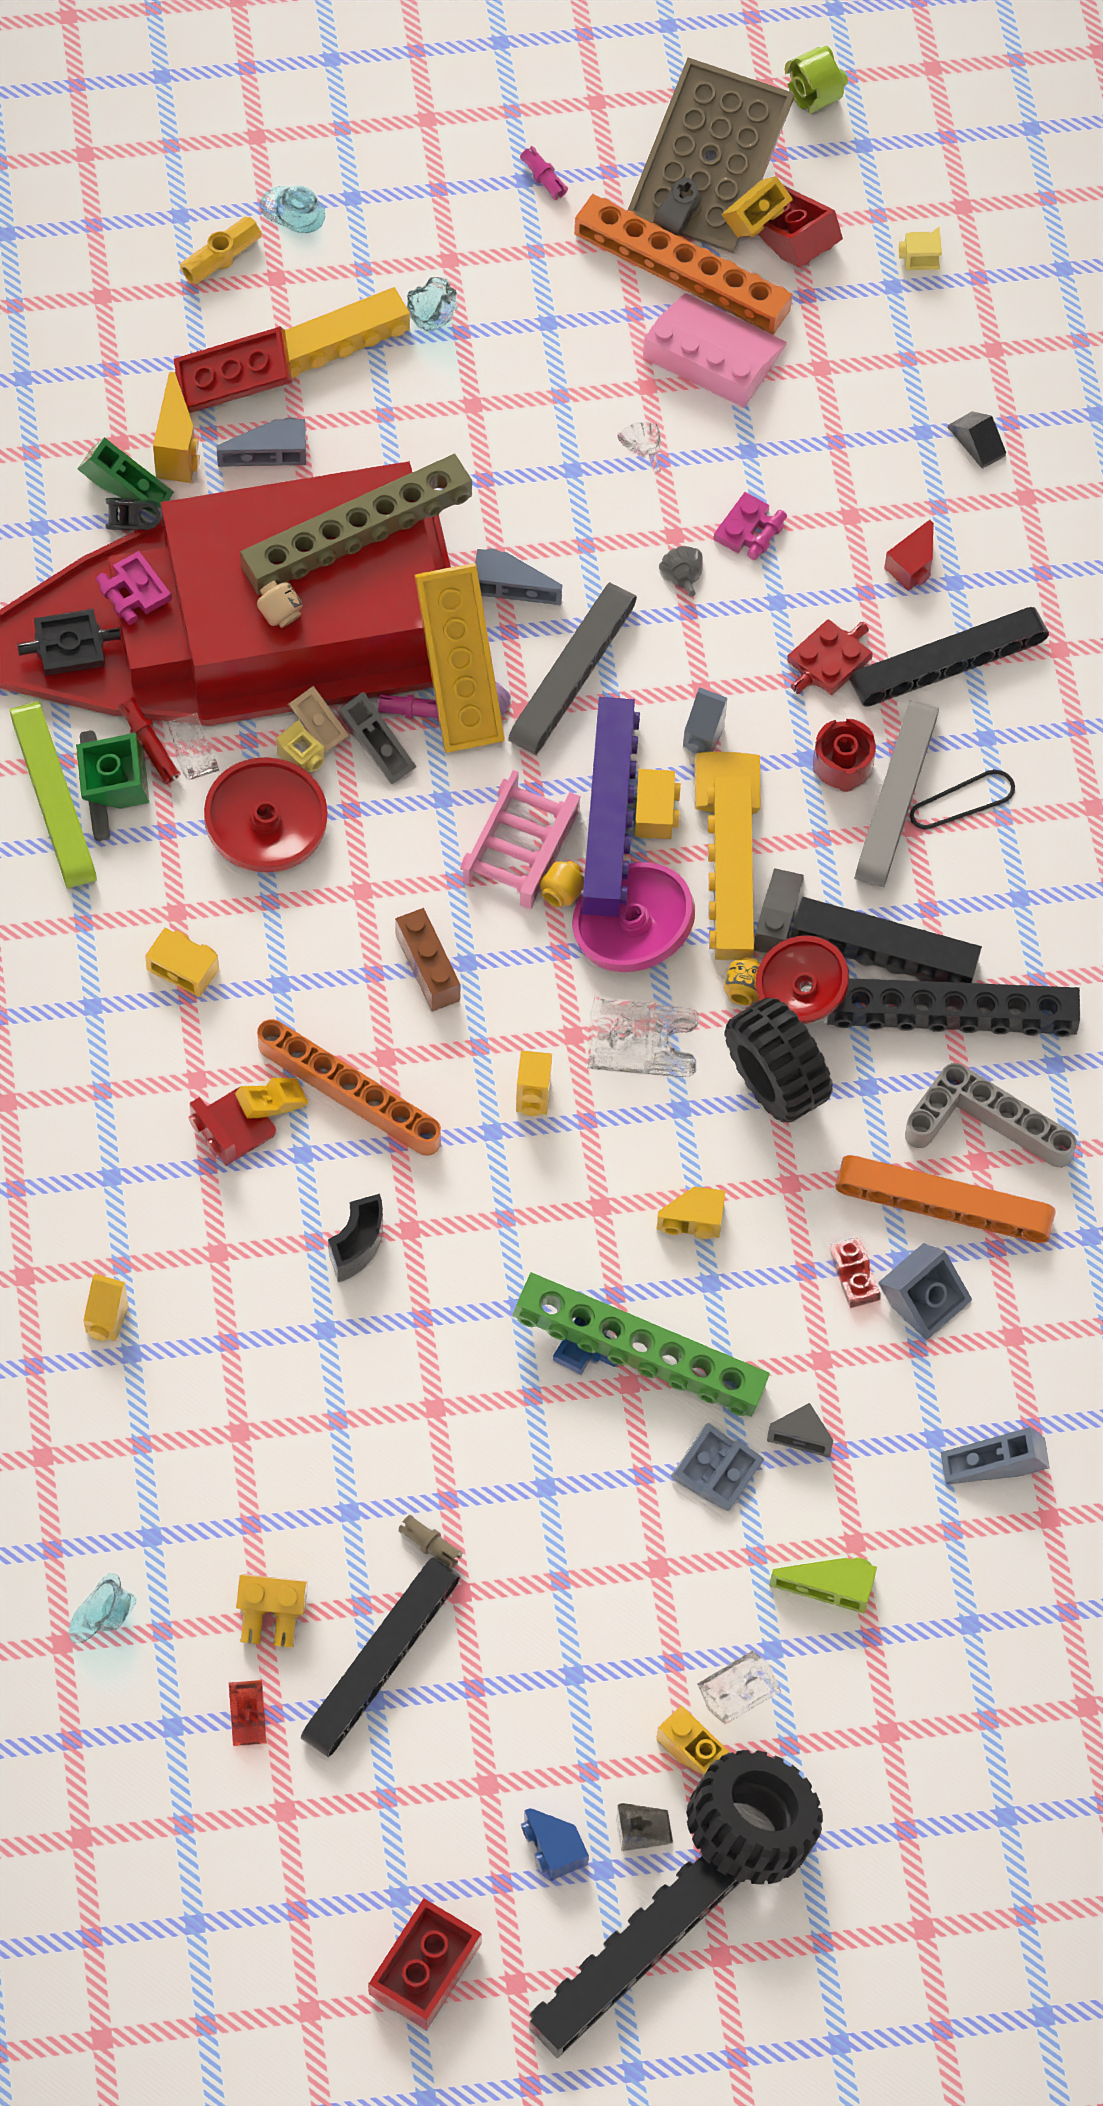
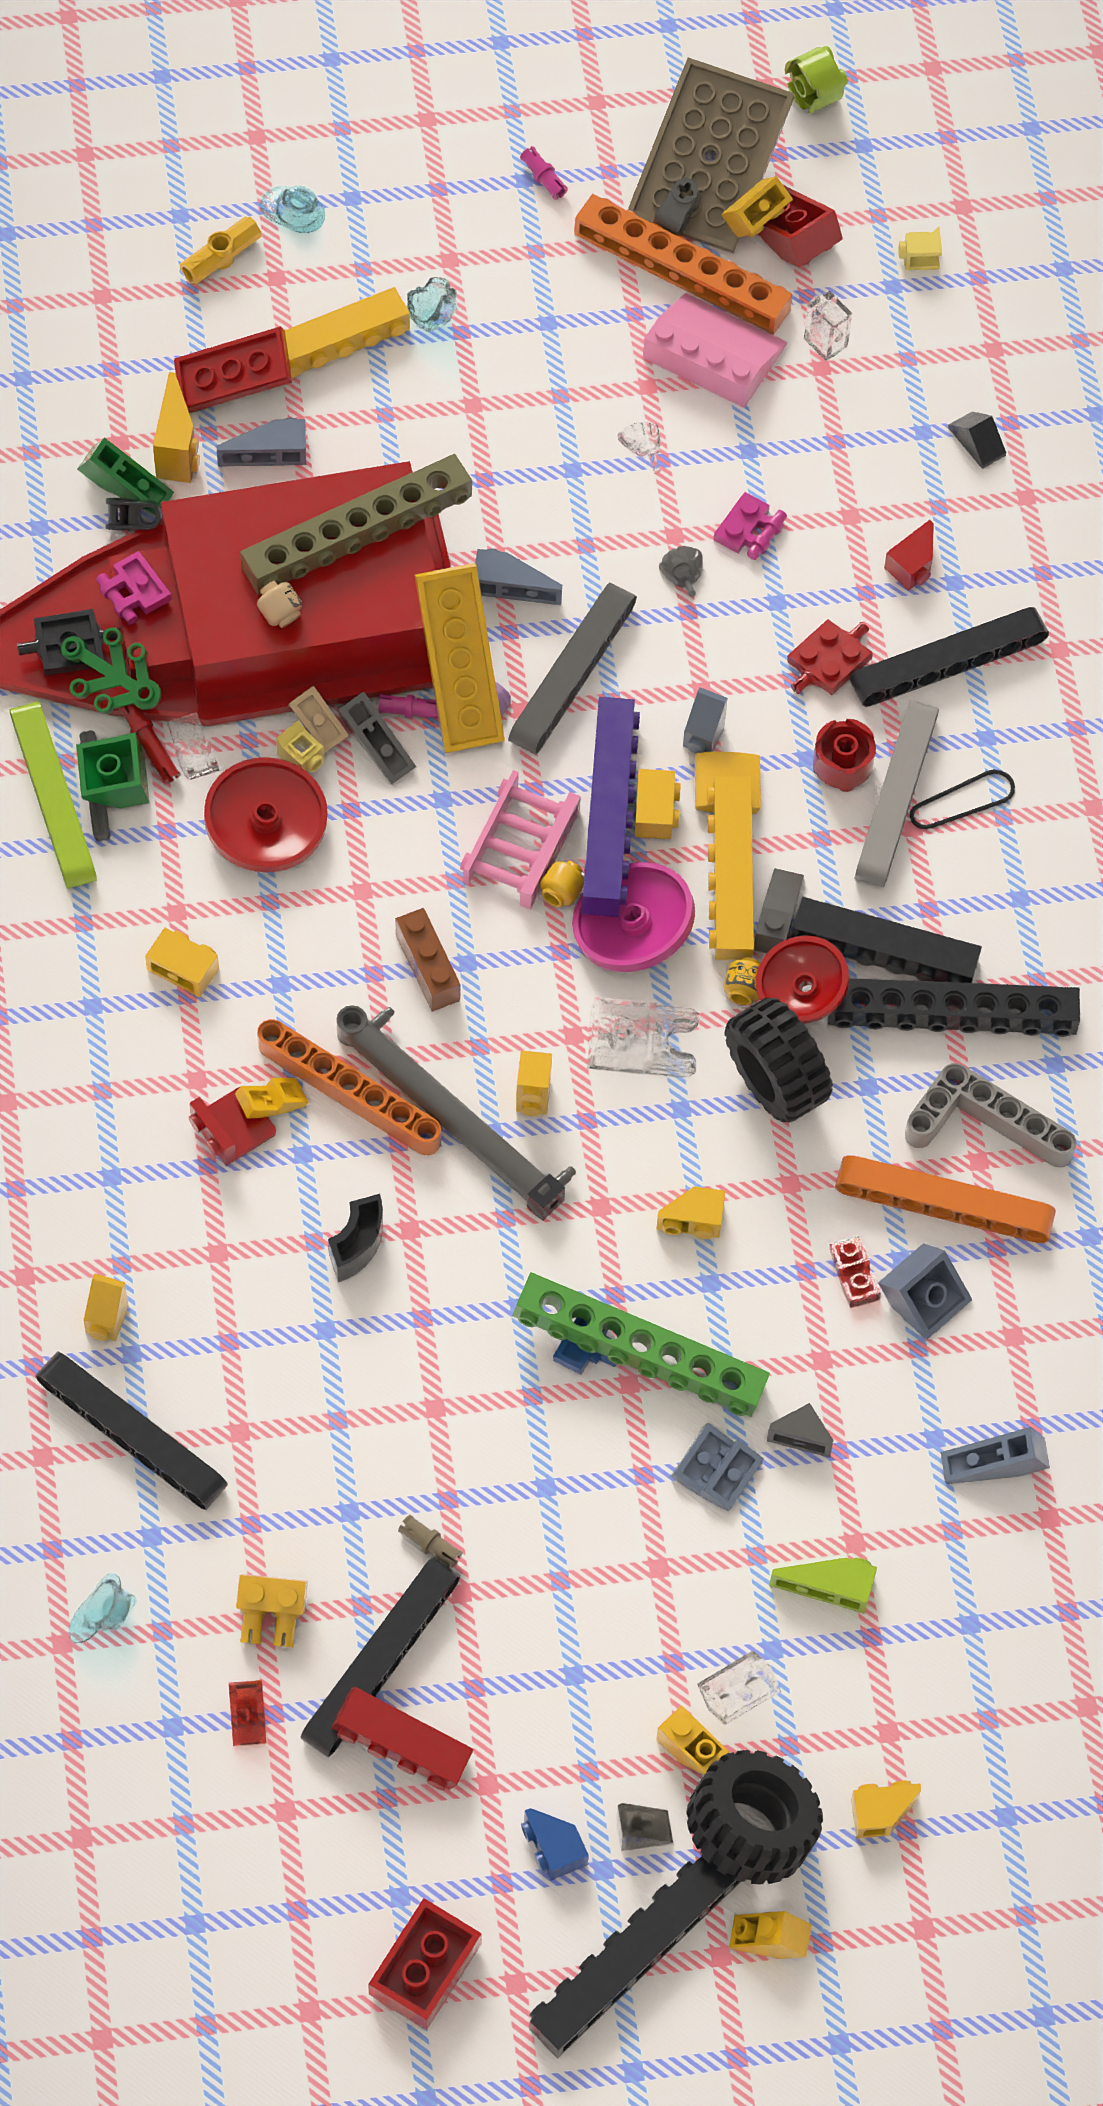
(115, 675): none -> green plant
(131, 1430): none -> black beam
(402, 1739): none -> red brick
(540, 1191): none -> dark grey piece
(771, 1935): none -> yellow slope
(827, 325): none -> clear brick
(881, 1809): none -> yellow slope

